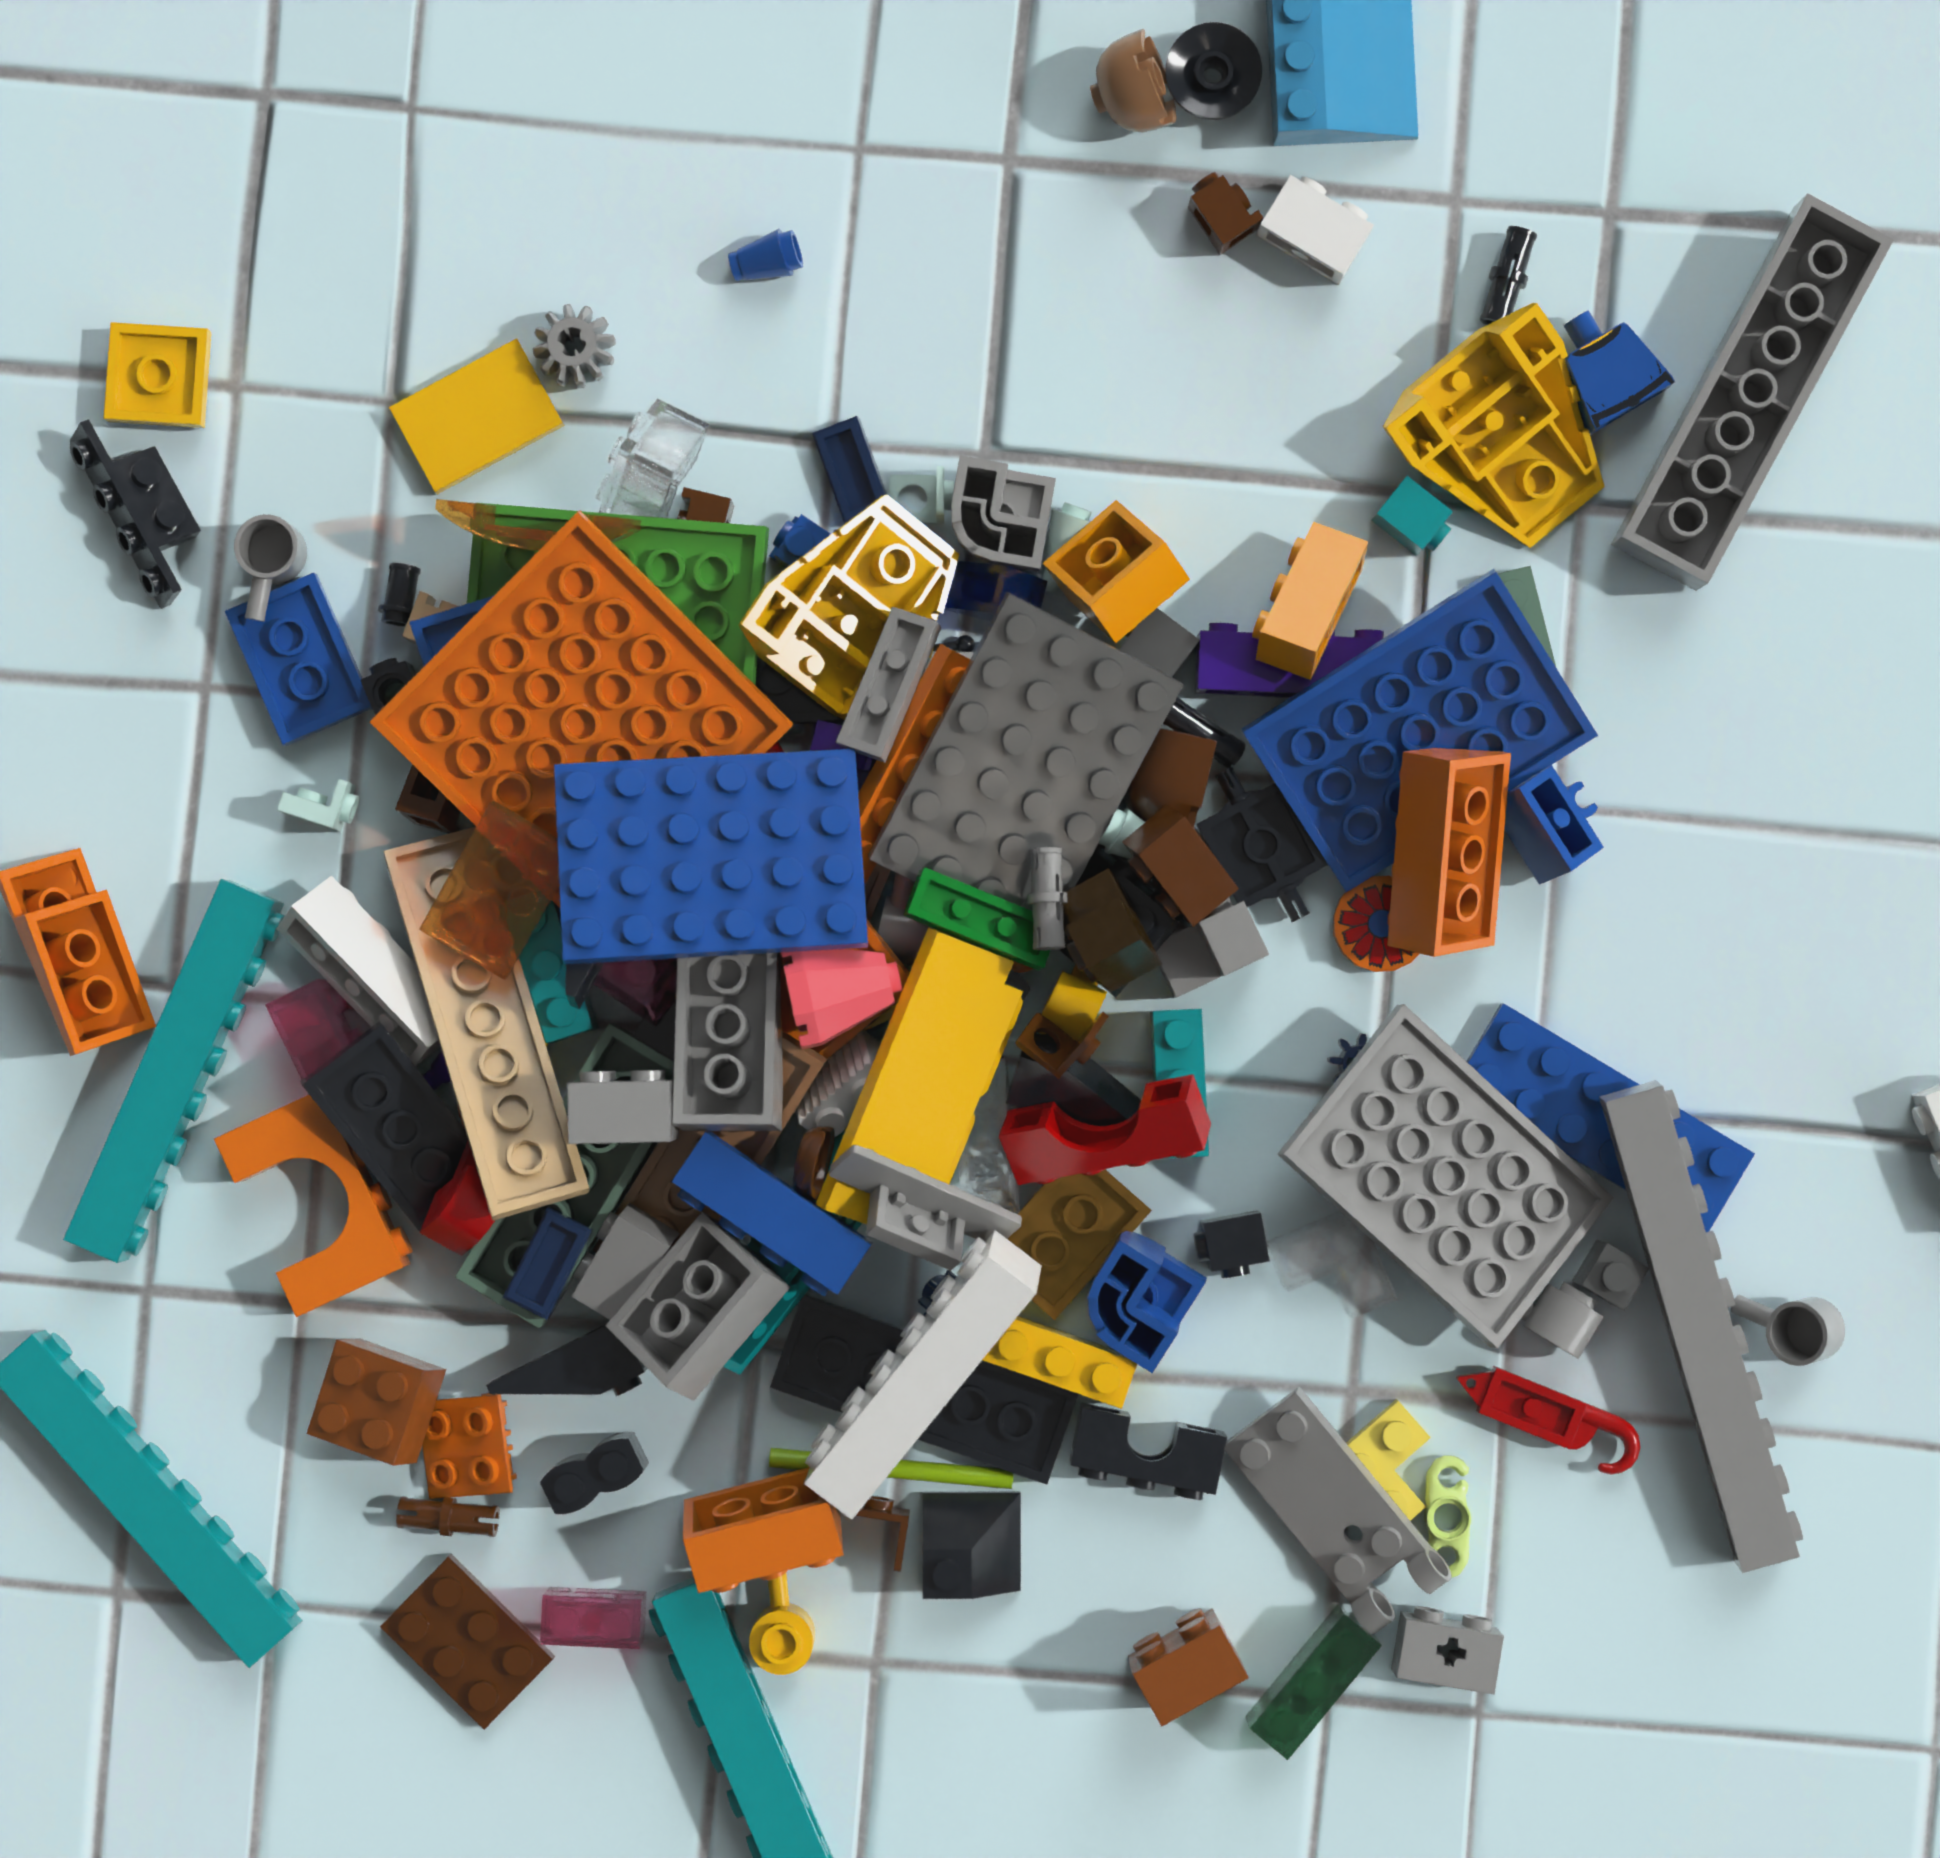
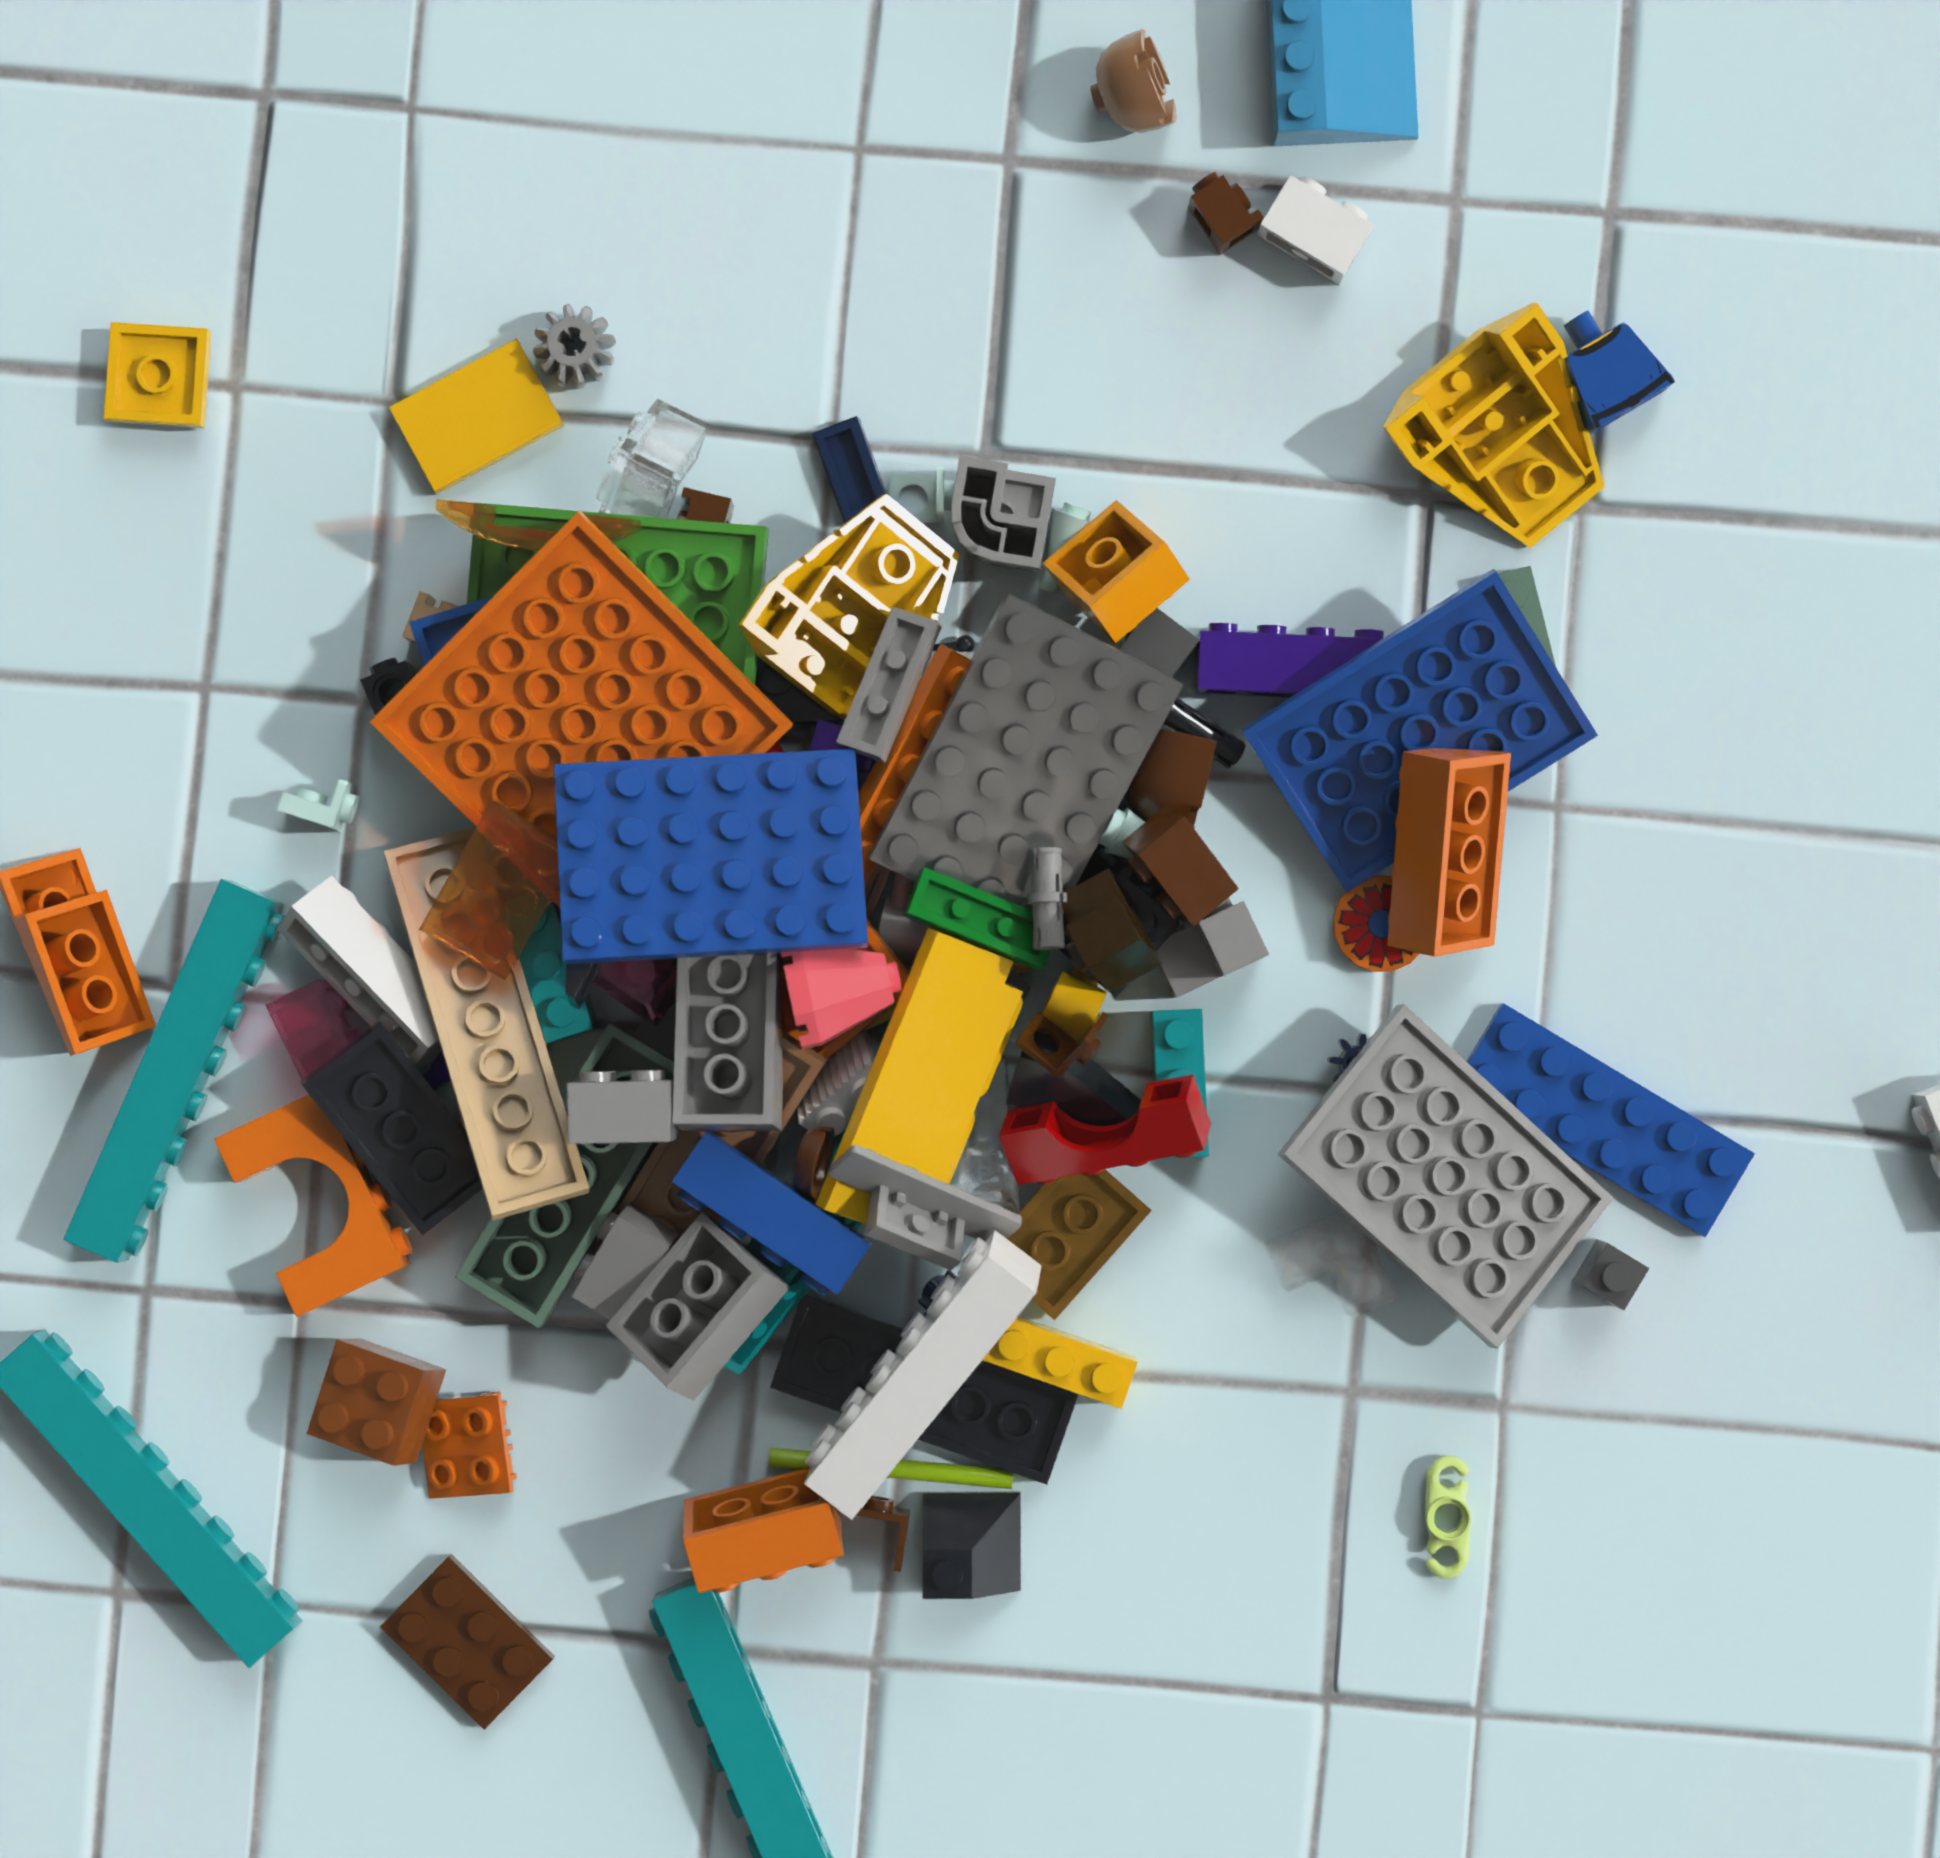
(142, 505): black bracket -> none
(272, 554): light grey piece -> none
(300, 660): blue plate -> none
(399, 594): black pin -> none
(426, 804): reddish brown brick -> none
(448, 1516): reddish brown pin -> none
(459, 1209): red brick -> none
(547, 1263): dark blue tile -> none
(579, 1367): black slope -> none
(593, 1618): clear pink brick -> none
(607, 1468): black brick -> none
(767, 257): blue cone -> none
(781, 1633): yellow piece -> none
(796, 540): blue brick -> none
(982, 586): clear blue slope -> none
(1141, 1298): blue brick -> none
(1186, 1665): dark orange brick -> none
(1189, 1463): black arch -> none
(1218, 48): black dish -> none
(1232, 1243): black brick -> none
(1261, 845): black plate -> none
(1309, 599): light orange brick -> none
(1312, 1682): clear green brick -> none
(1321, 1490): light grey hinge -> none
(1386, 1445): light yellow plate -> none
(1414, 517): teal brick -> none
(1468, 1668): light grey brick -> none
(1517, 246): black pin -> none
(1548, 1414): red plate -> none
(1550, 825): blue brick -> none
(1564, 1318): light grey piece -> none
(1700, 1325): light grey brick -> none
(1752, 392): light grey brick -> none
(1797, 1330): light grey piece -> none

